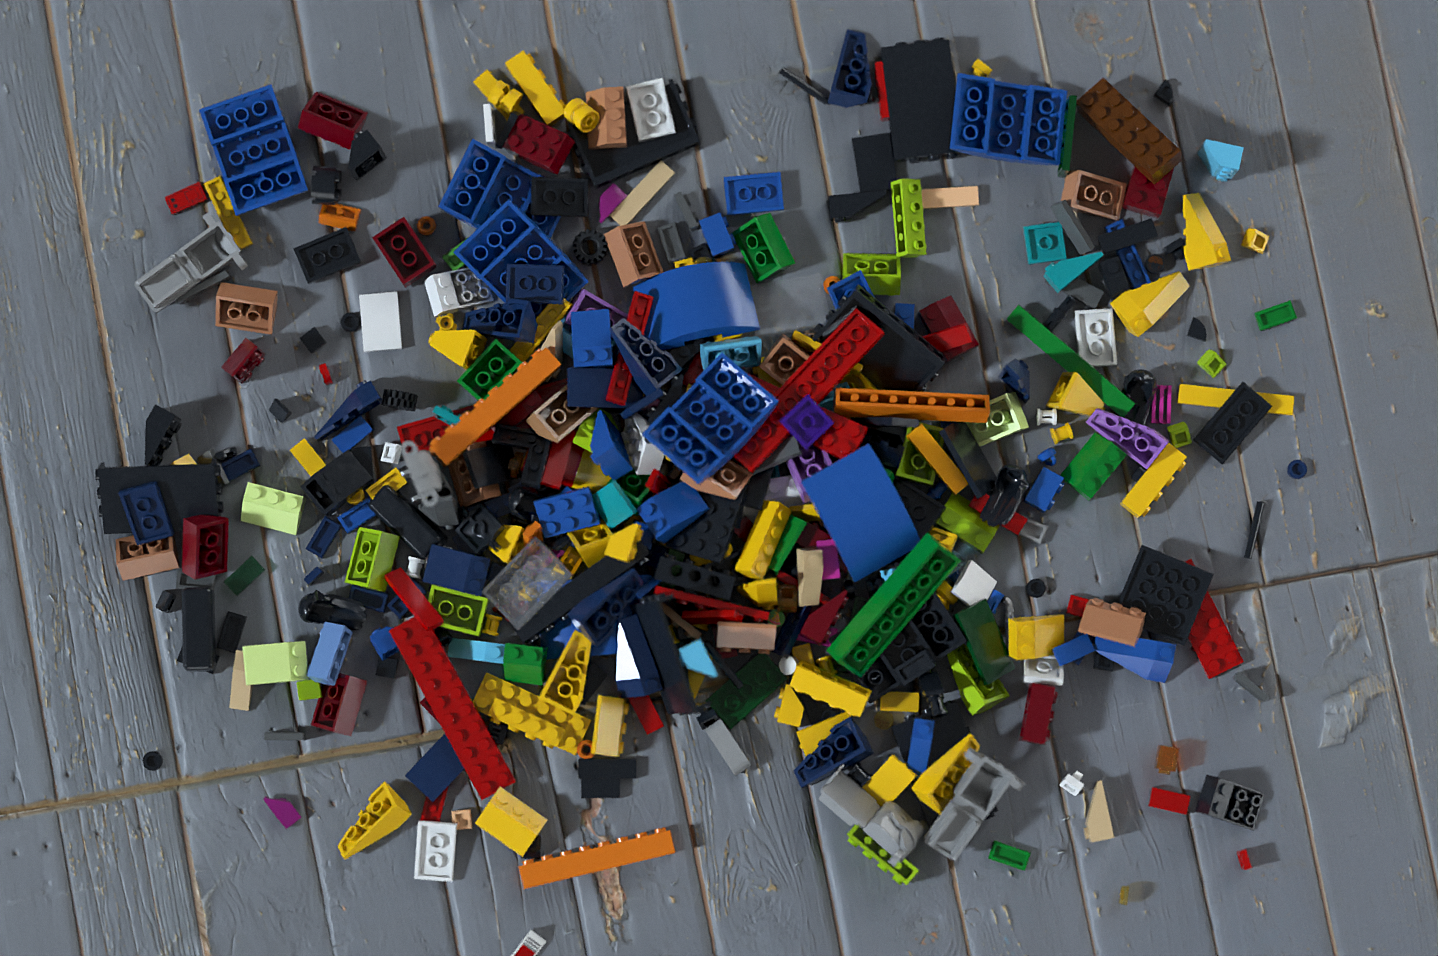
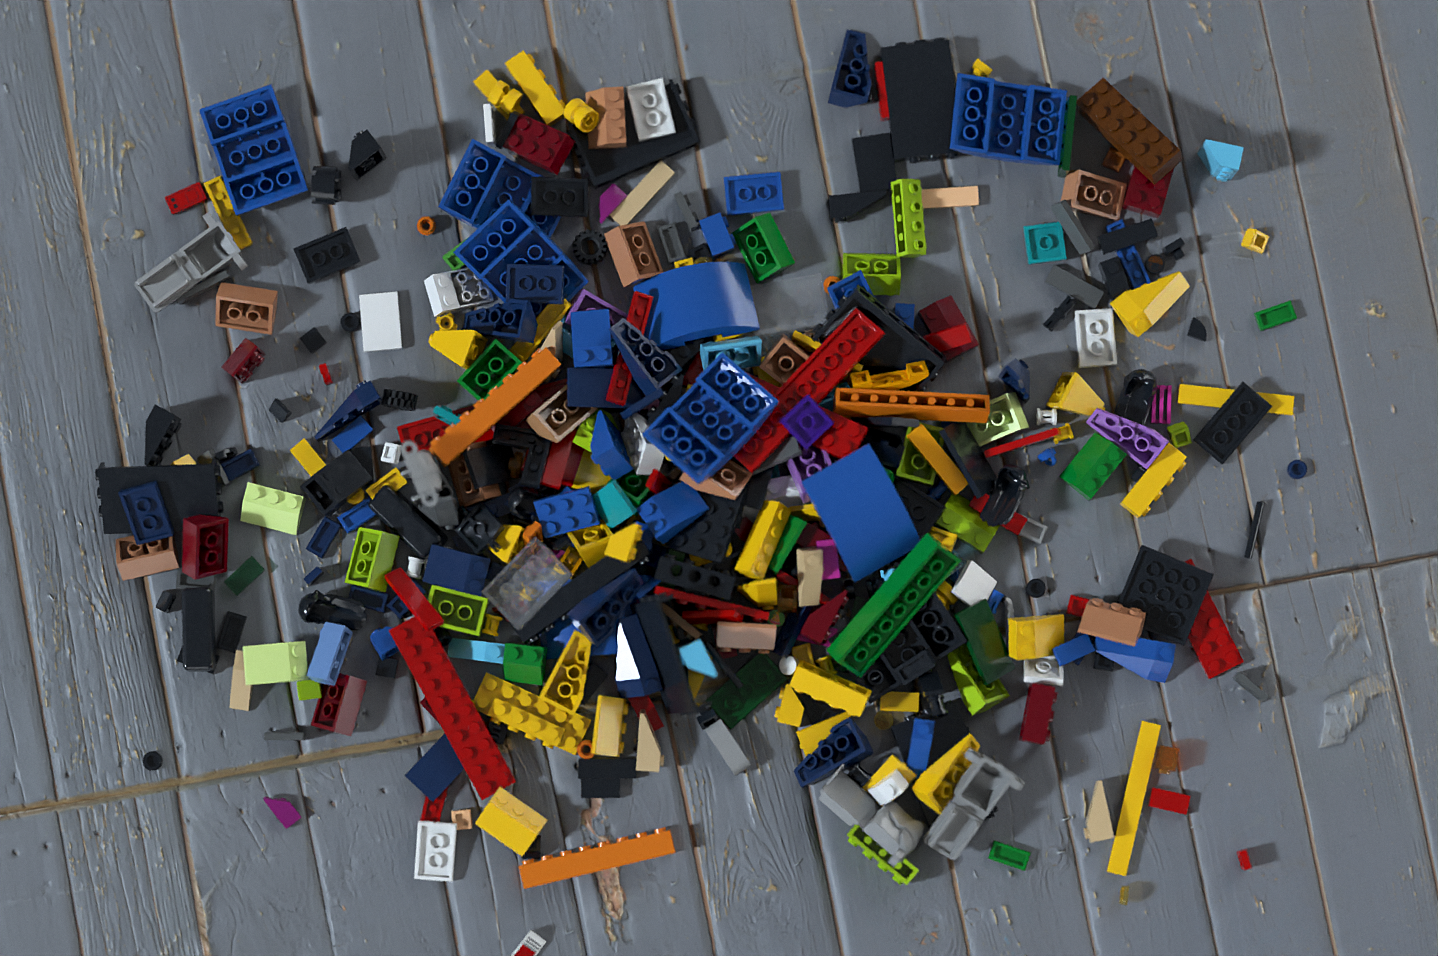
(332, 120): dark red slope -> none
(339, 216): orange slope -> none
(382, 816): yellow wedge -> none
(404, 252): dark red brick -> none
(648, 749): none -> tan slope
(803, 85): black bar -> none
(888, 787): none -> white slope
(894, 380): none -> light orange slope
(1023, 442): none -> red tile
(1044, 489): blue brick -> none
(1066, 271): teal slope -> none
(1070, 360): green tile -> none
(1072, 783): white tile -> none
(1113, 160): none -> dark orange tile
(1133, 798): none -> yellow tile
(1165, 93): black tile -> none
(1204, 241): yellow wedge -> none
(1211, 363): lime slope -> none
(1229, 802): black slope -> none

